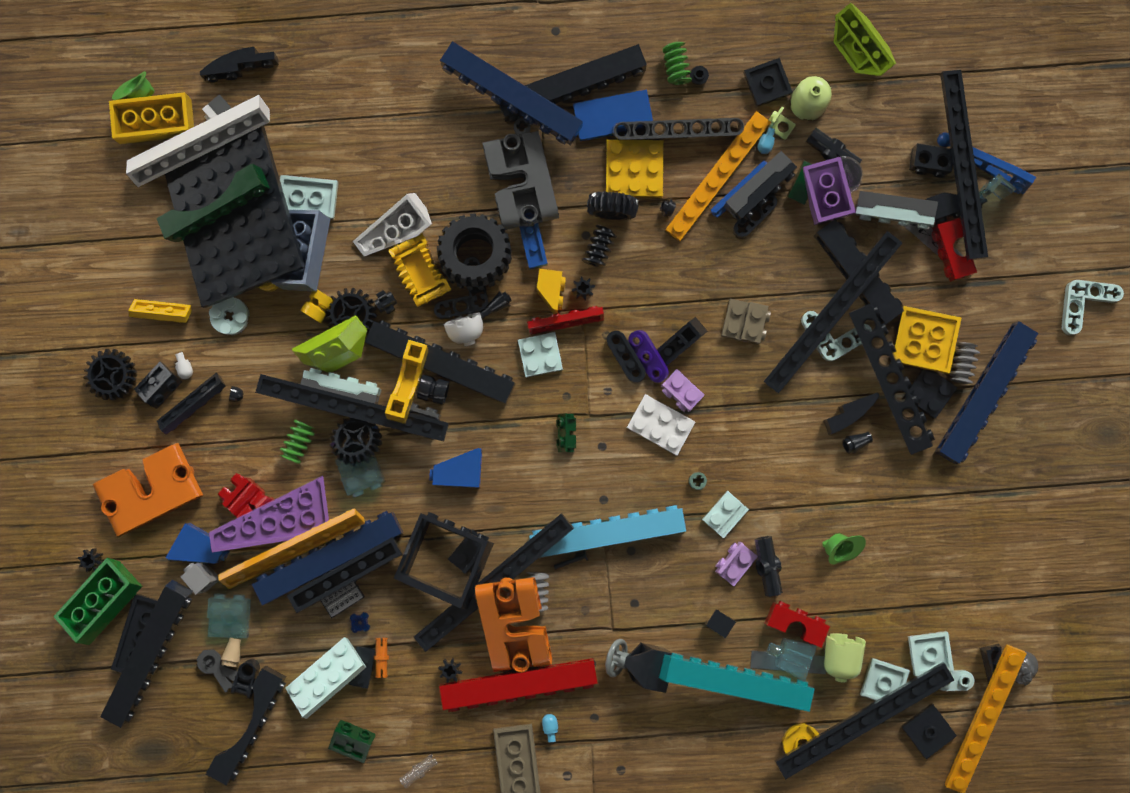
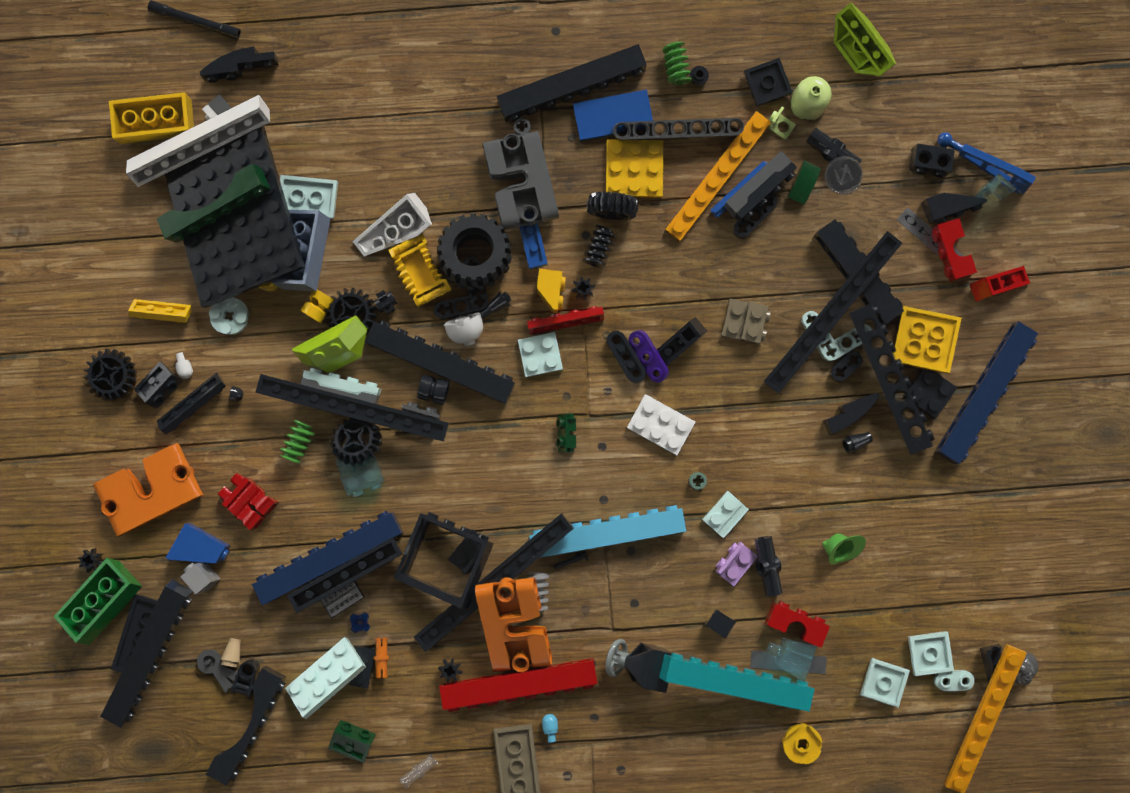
(134, 88): bright green piece -> none
(165, 10): none -> black piece
(228, 616): clear light blue plate -> none
(275, 520): medium lavender wing -> none
(291, 548): light orange plate -> none
(404, 392): yellow arch -> none
(459, 471): blue slope -> none
(511, 94): dark blue brick -> none
(667, 207): black plate -> none
(682, 391): lavender bracket -> none
(766, 141): medium azure cylinder -> none
(828, 191): medium lavender slope -> none
(843, 656): yellowish green cylinder -> none
(848, 369): none -> black beam
(864, 720): black plate -> none
(896, 208): piece -> none
(929, 731): black plate -> none
(964, 165): black plate -> none
(964, 363): light grey piece -> none
(999, 283): none -> red slope
(1080, 297): light aqua beam -> none

